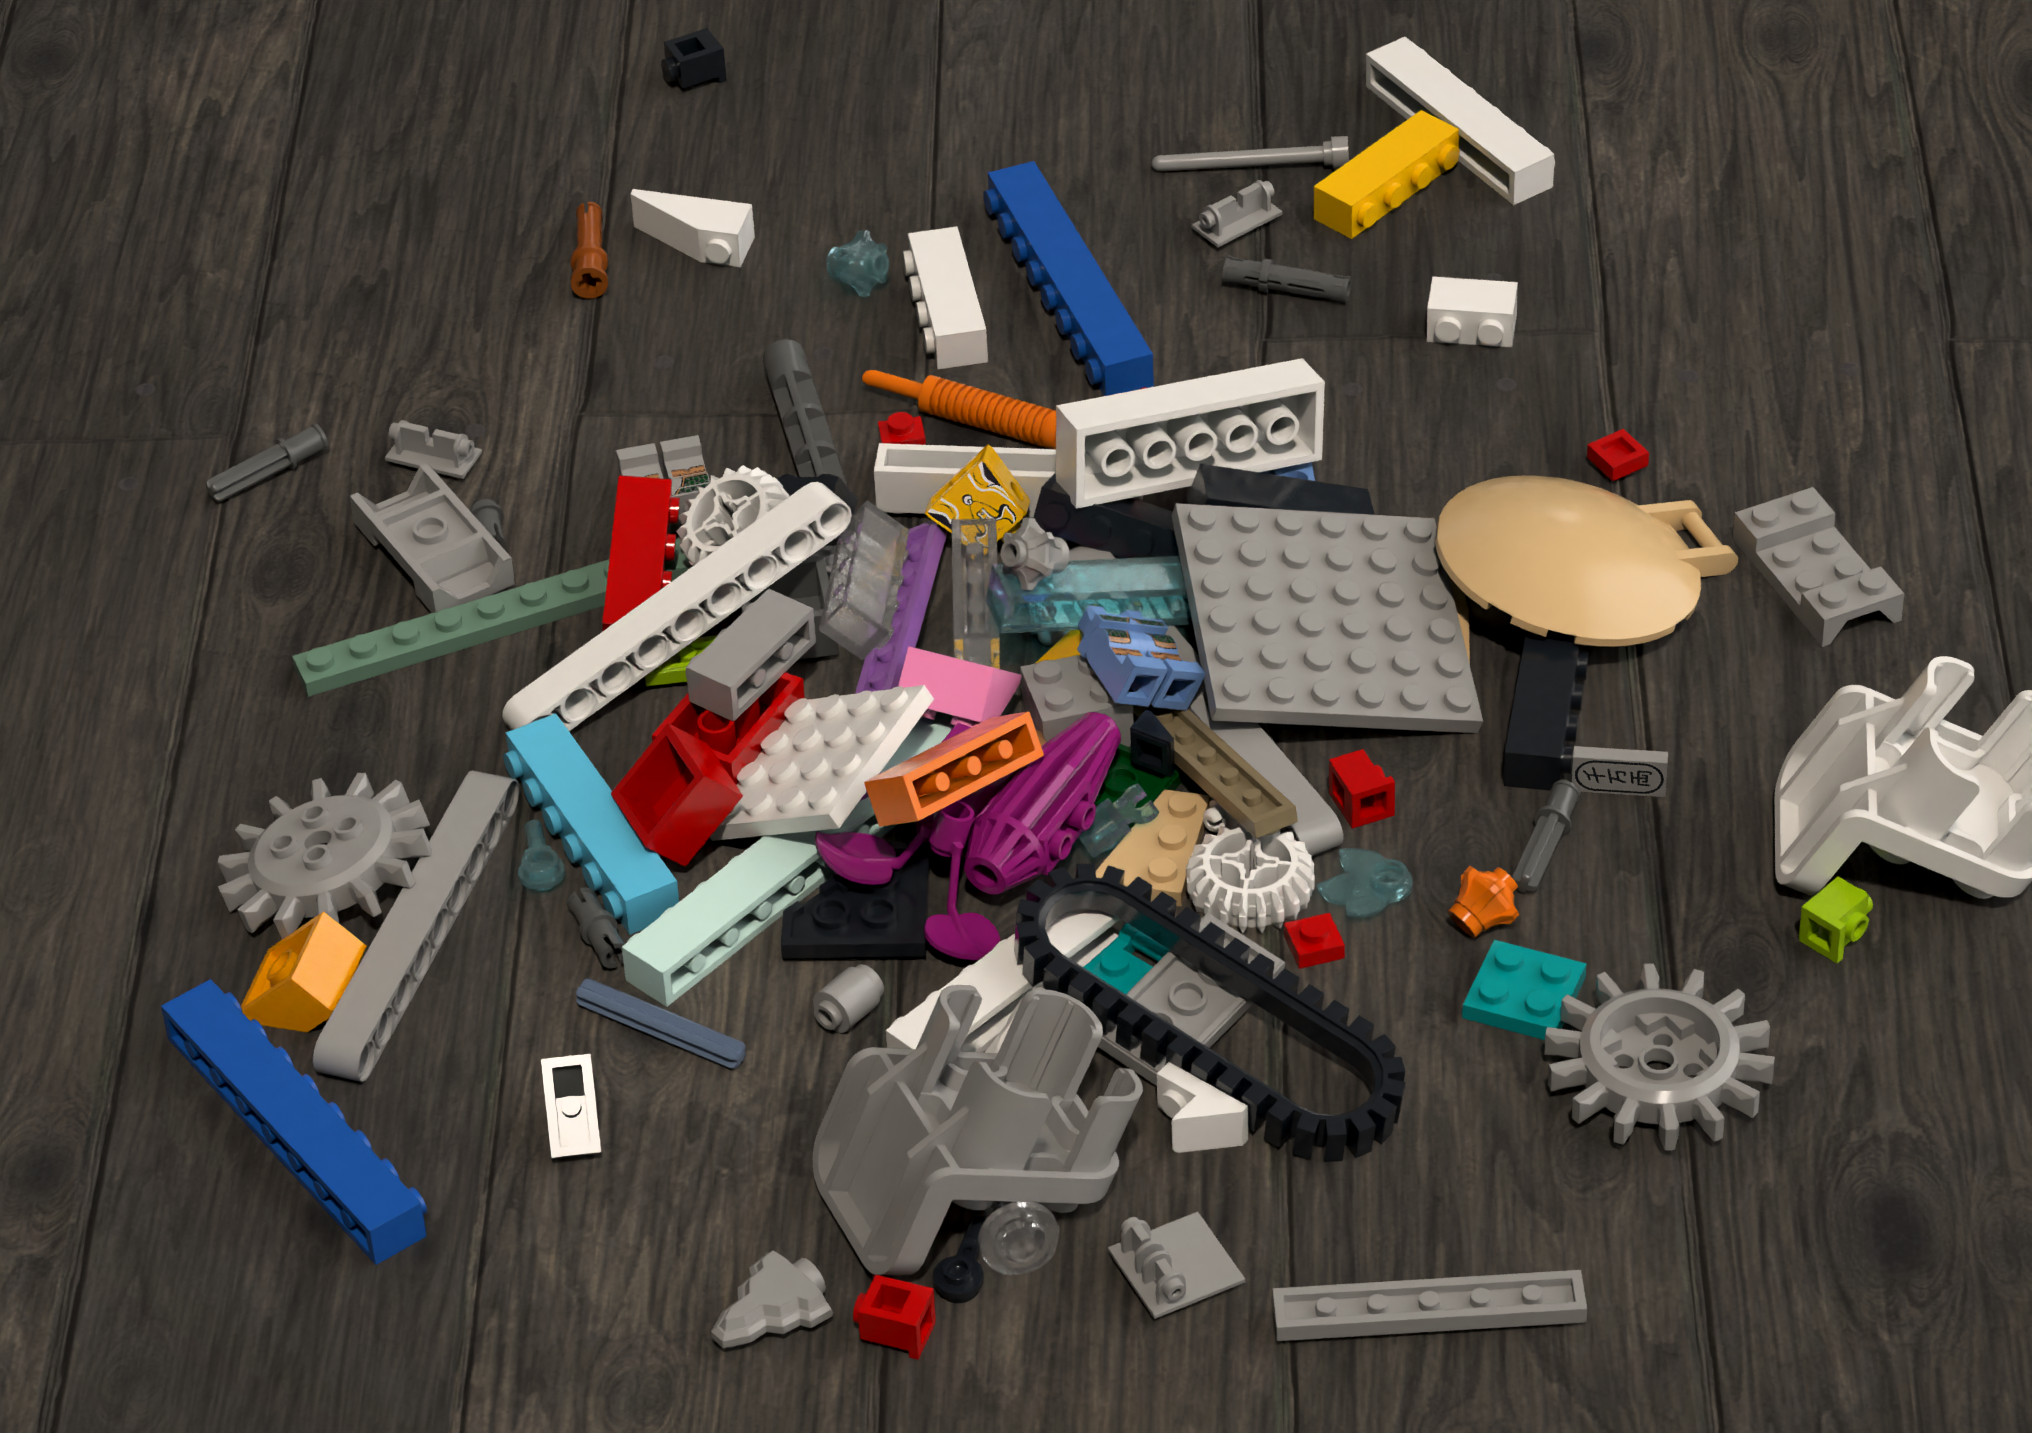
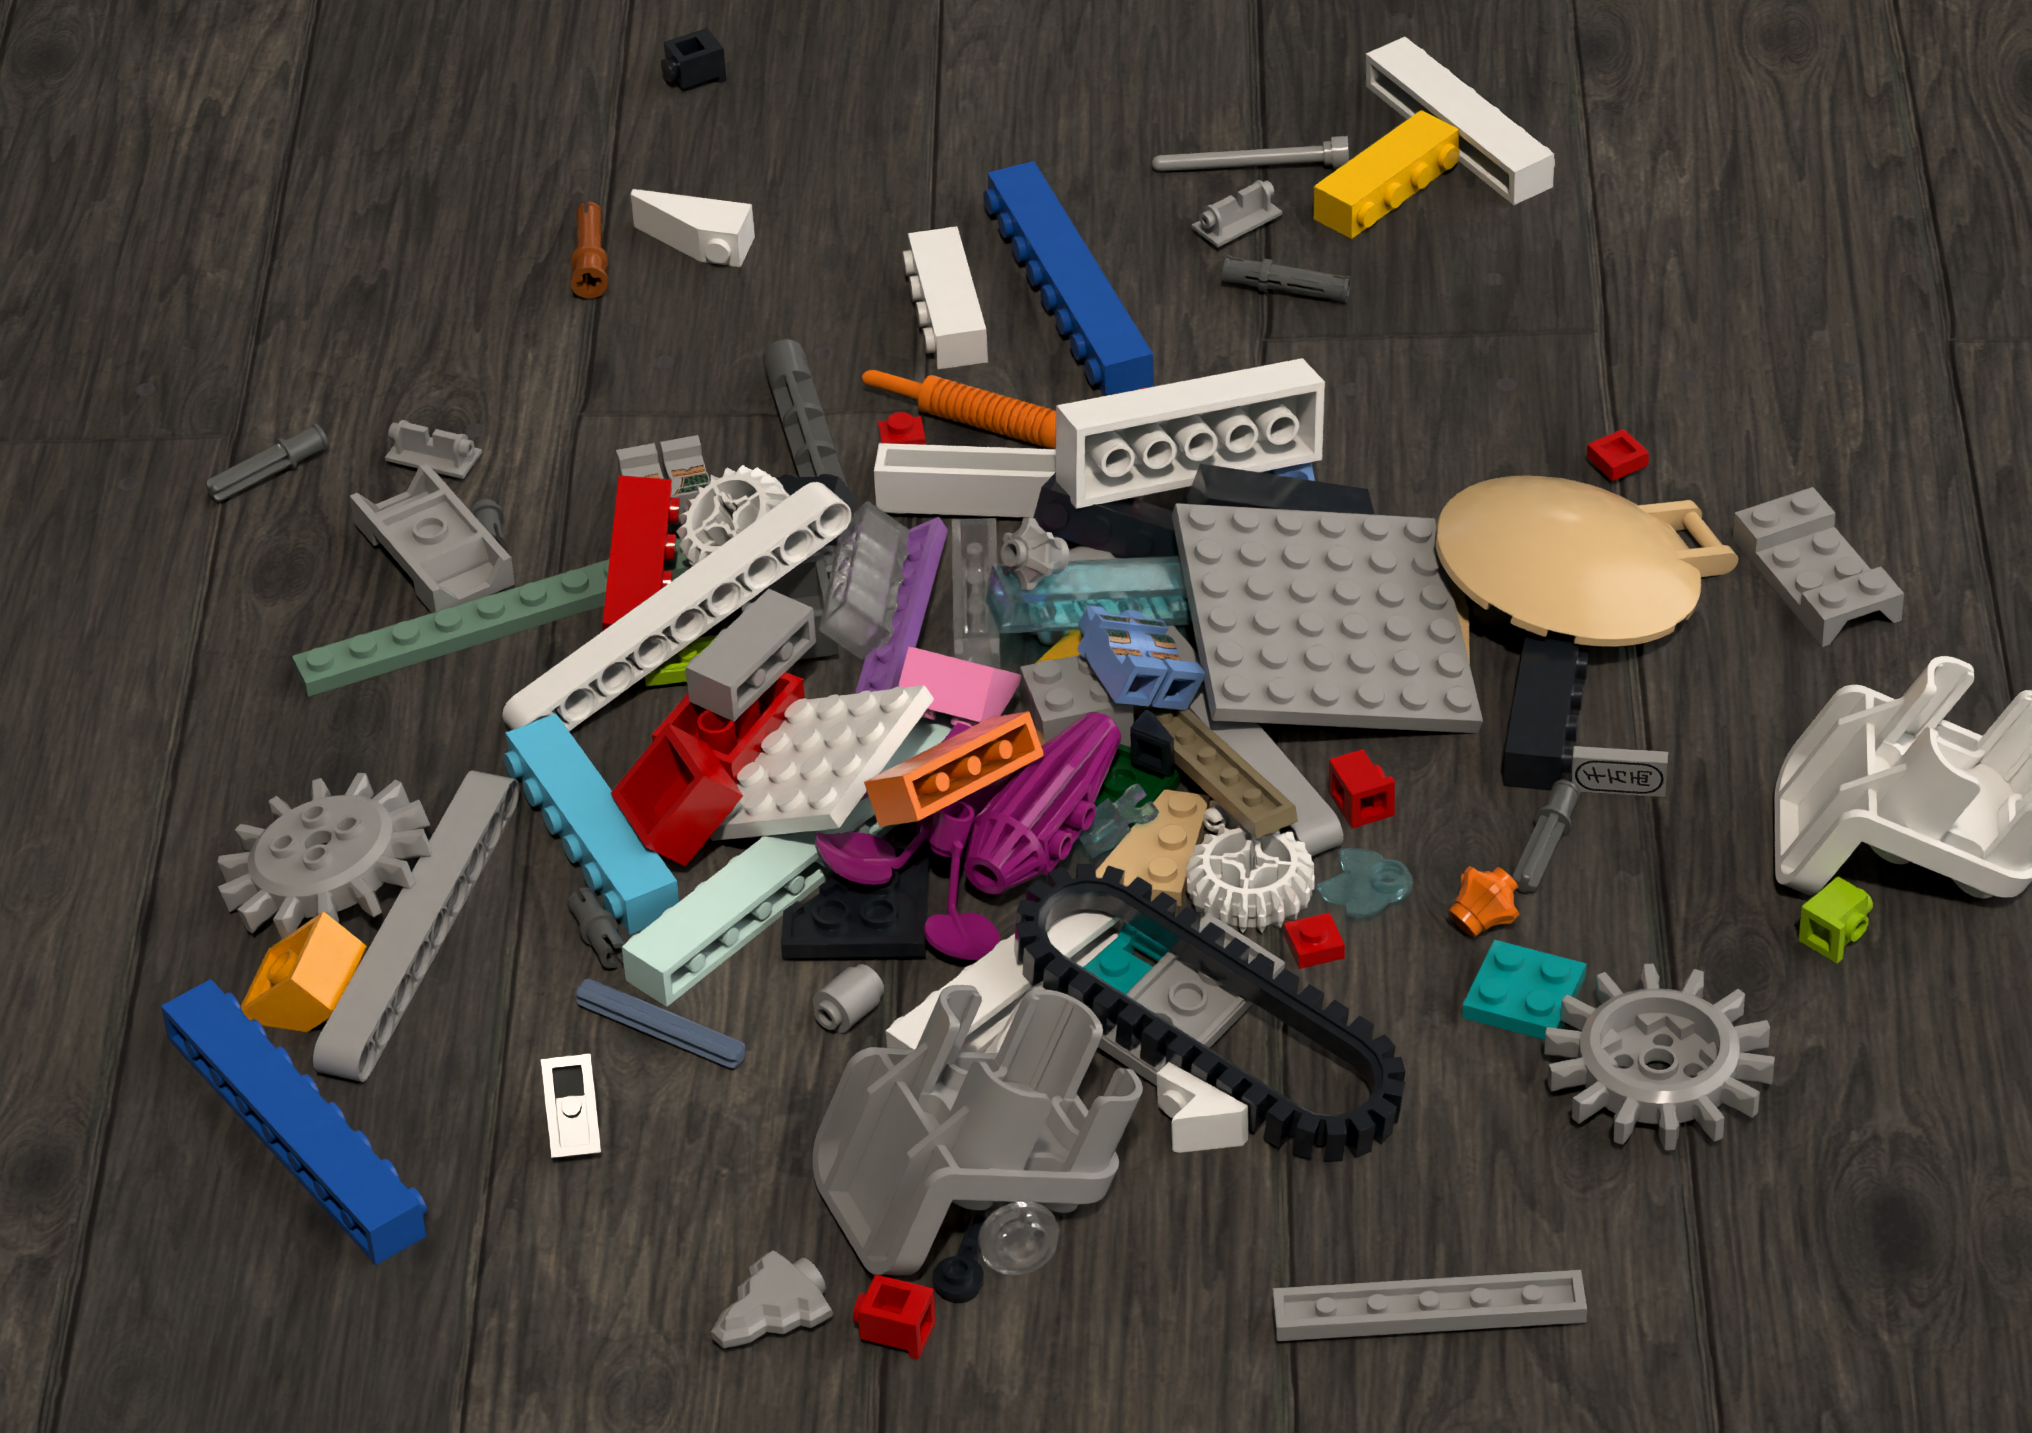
(540, 865): clear light blue plate -> none
(859, 263): clear light blue rock -> none
(981, 491): yellow torso -> none
(1174, 1263): light grey hinge -> none
(1472, 312): white brick -> none

